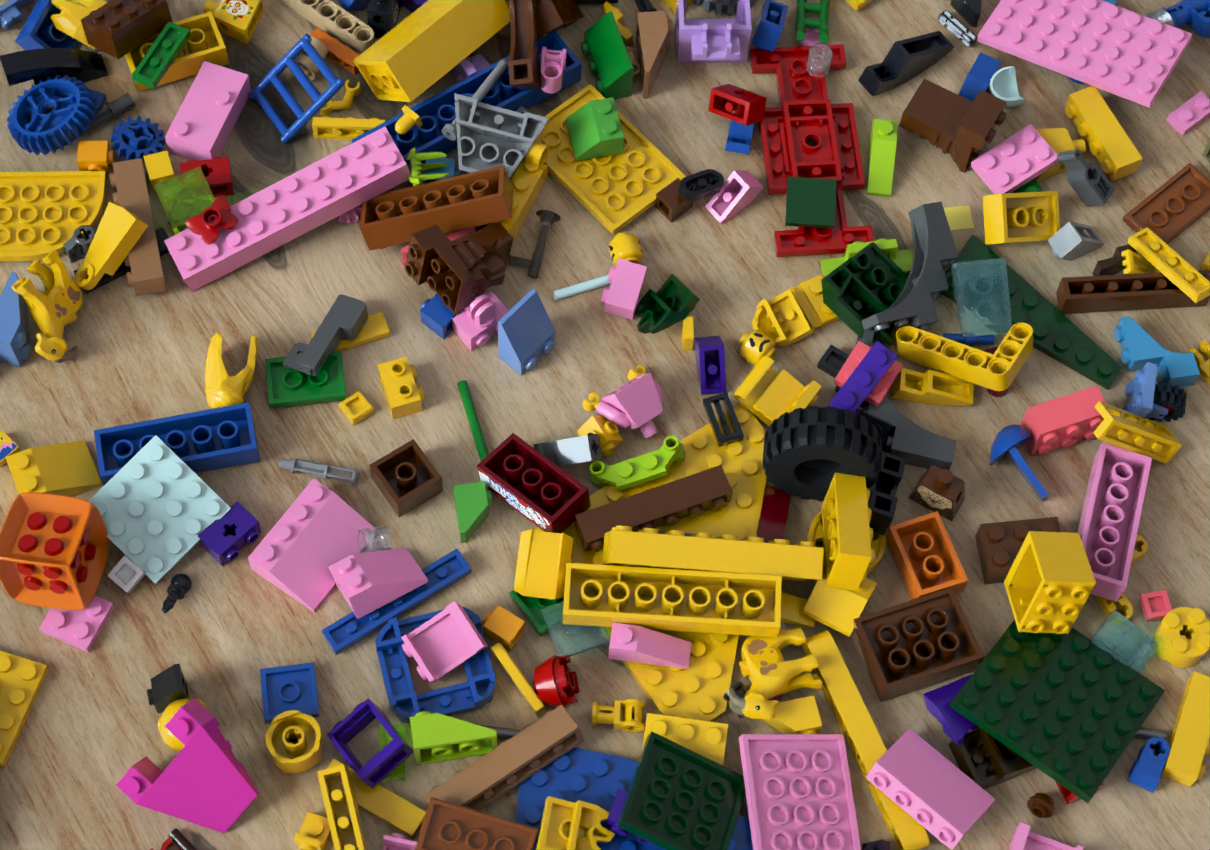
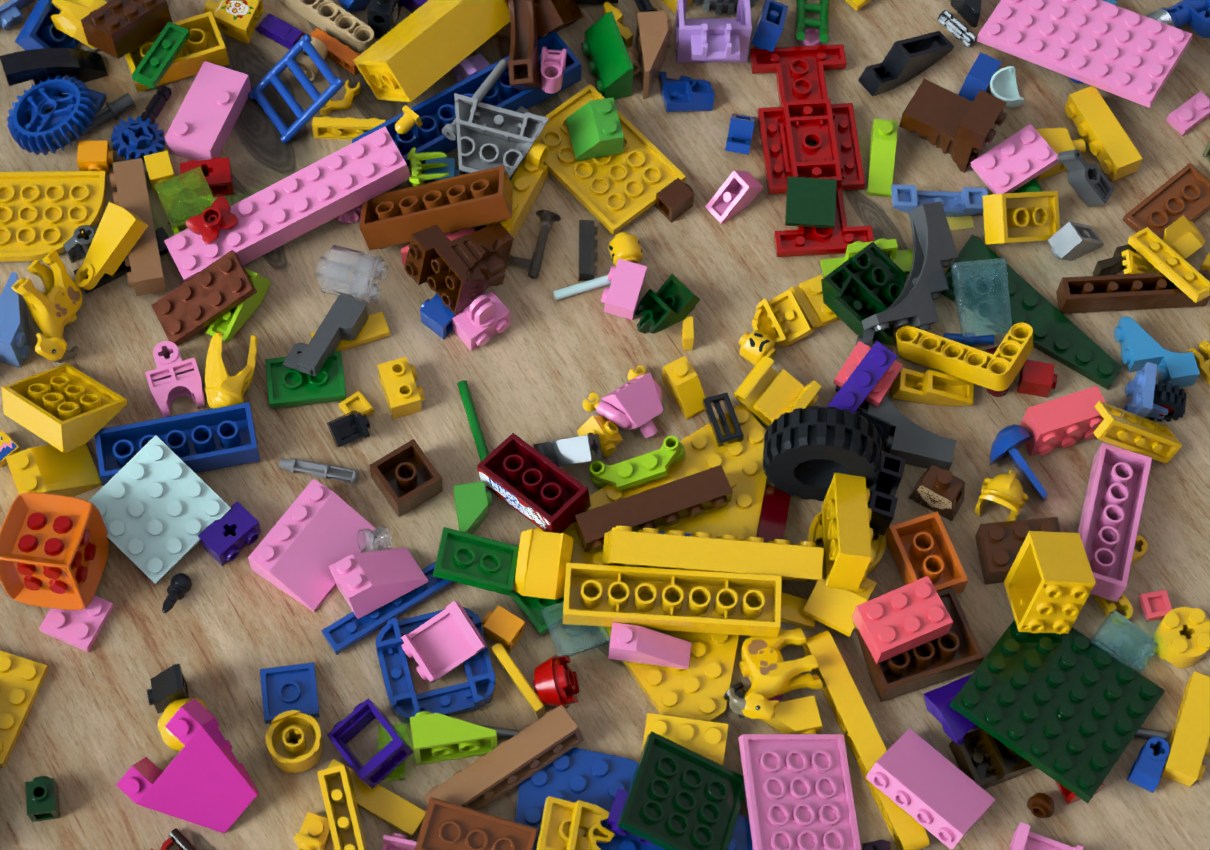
(42, 799): none -> dark green brick
(61, 406): none -> yellow slope
(126, 574): white plate -> none
(156, 103): none -> black axle
(173, 378): none -> bright pink piece
(204, 298): none -> copper plate
(234, 319): none -> lime slope
(279, 31): none -> dark purple tile
(349, 428): none -> black bracket
(351, 274): none -> clear cylinder
(476, 561): none -> green plate
(525, 333): medium blue slope -> none
(587, 244): none -> clear smoke piece
(620, 715): yellow connector -> none
(684, 386): none -> yellow slope
(686, 94): none -> blue slope
(701, 185): black plate -> none
(710, 364): dark purple slope -> none
(737, 104): red brick -> none
(819, 60): clear wheel -> none
(832, 361): black plate -> none
(902, 619): none -> coral brick
(954, 203): none -> medium blue slope
(1004, 490): none -> yellow helmet
(1037, 378): none -> red brick
(1183, 237): none -> yellow slope

